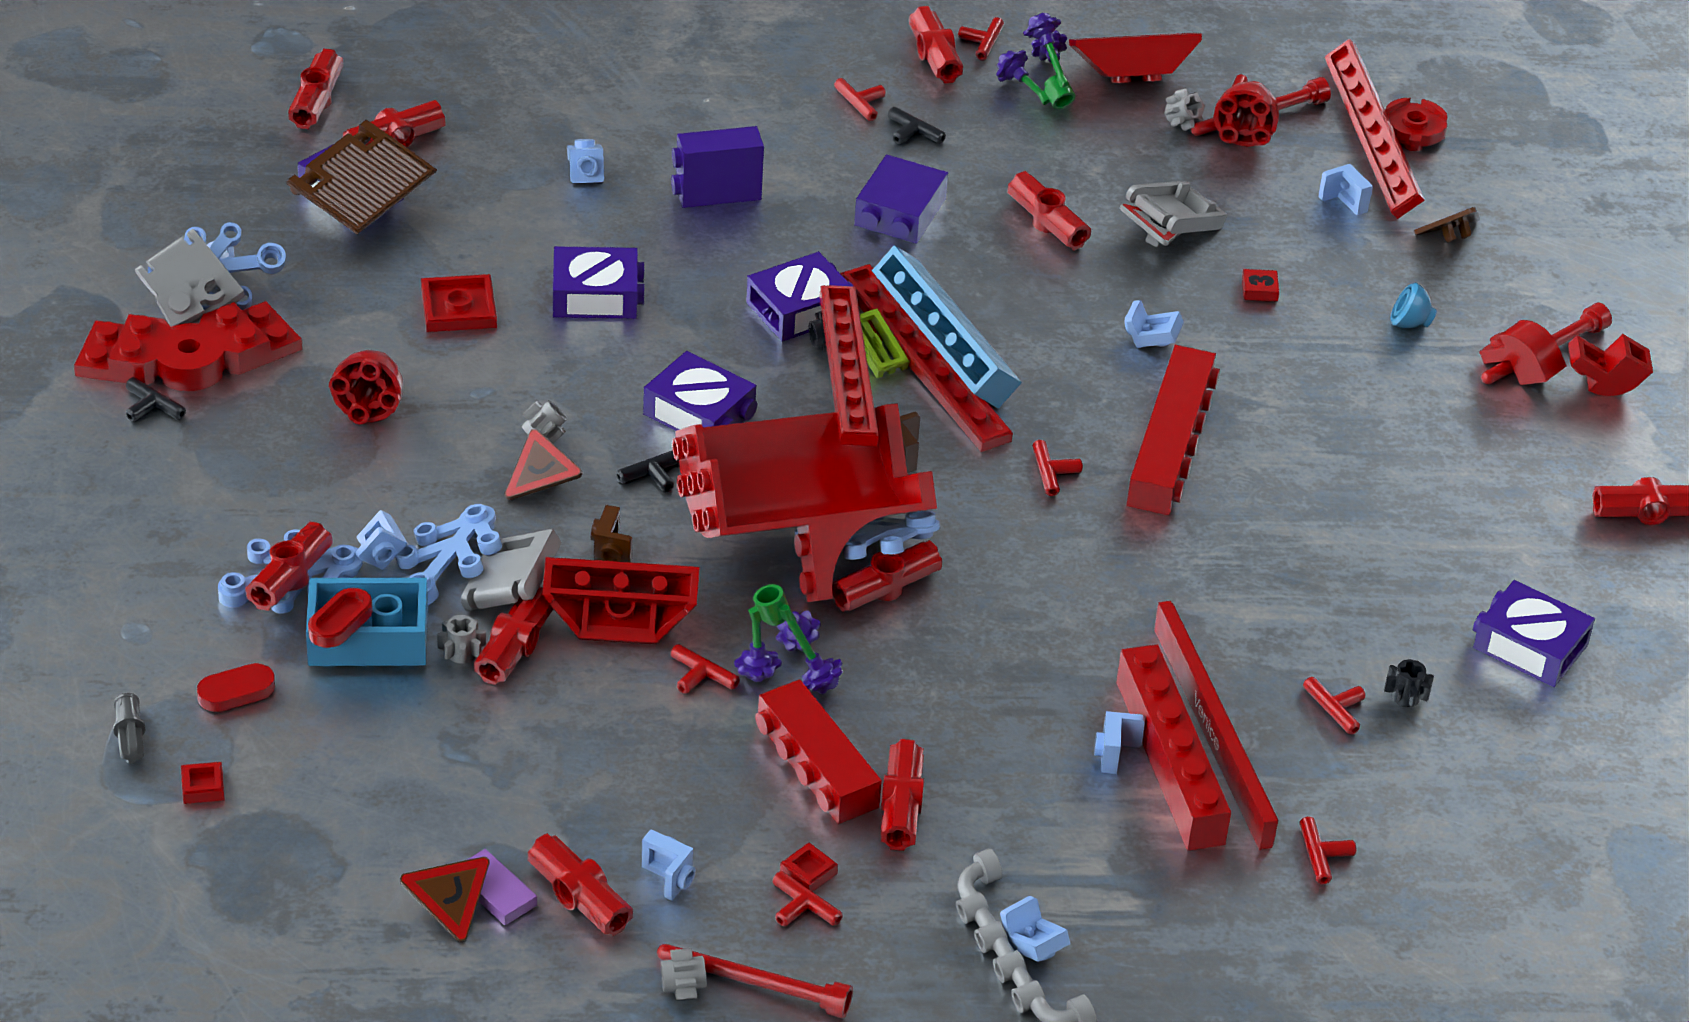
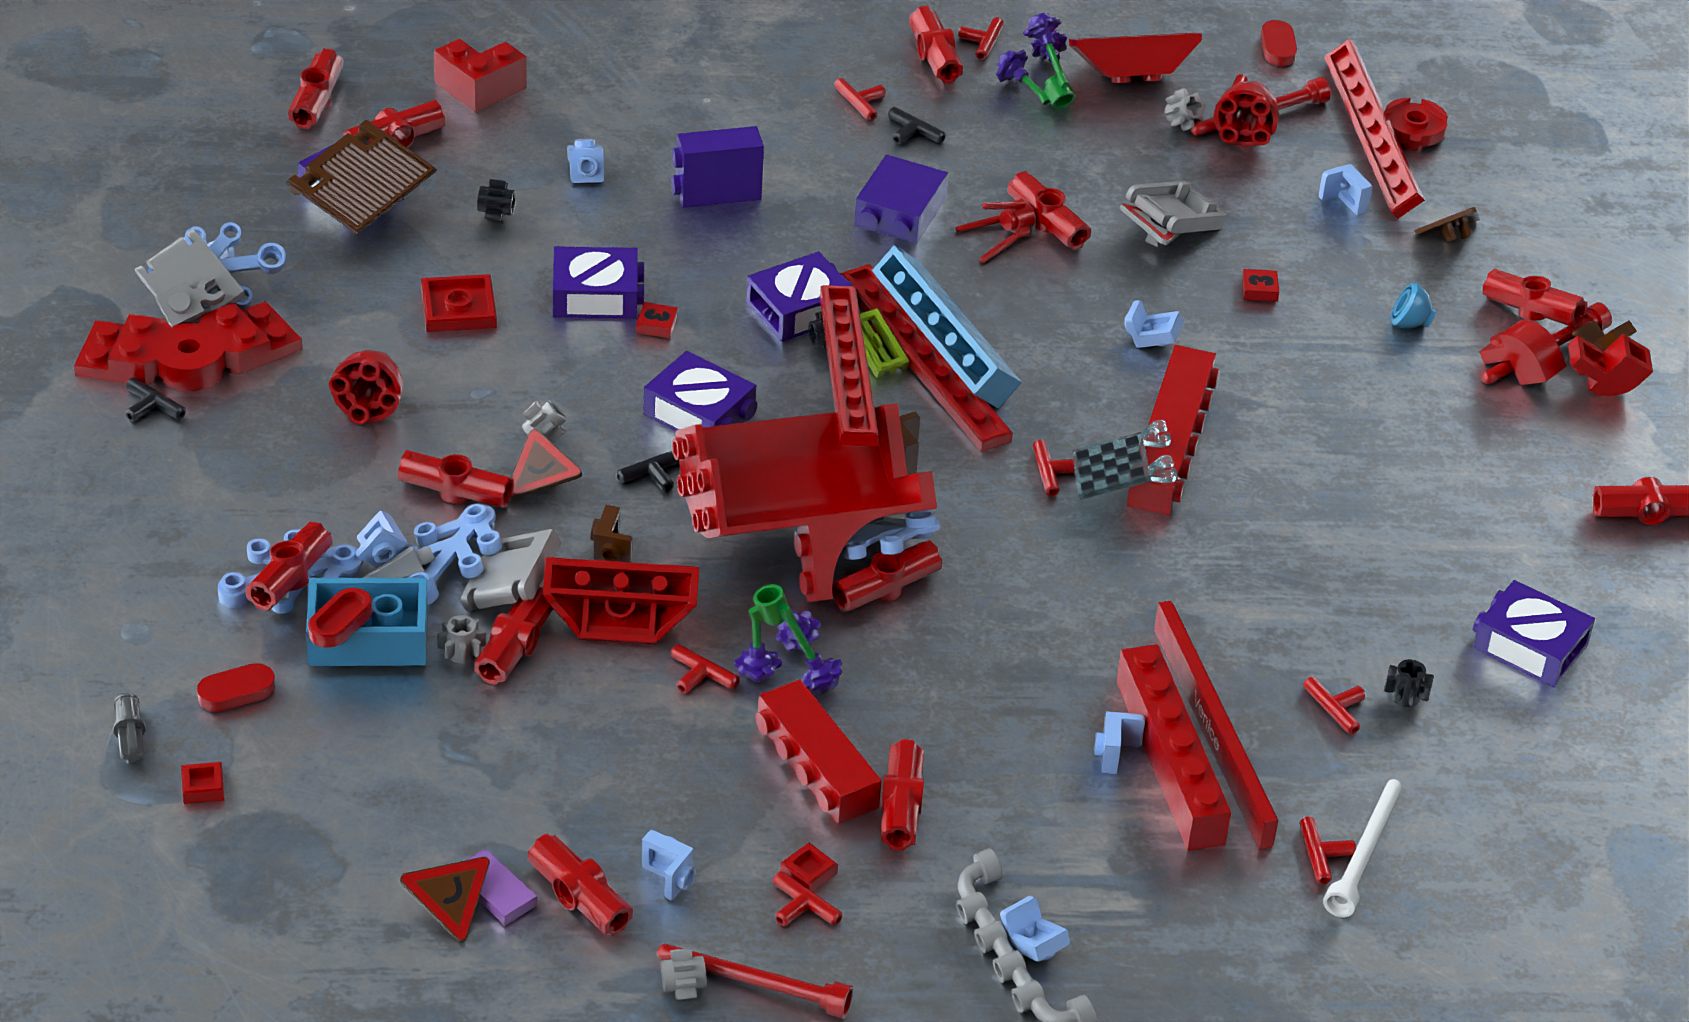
(404, 564): none -> light grey piece
(455, 479): none -> red piece
(480, 77): none -> red brick
(496, 200): none -> black gear
(657, 320): none -> red tile
(1016, 217): none -> red plant
(1123, 462): none -> clear light blue flag
(1278, 43): none -> red tile
(1343, 895): none -> white piece
(1535, 298): none -> red piece
(1592, 333): none -> reddish brown bracket

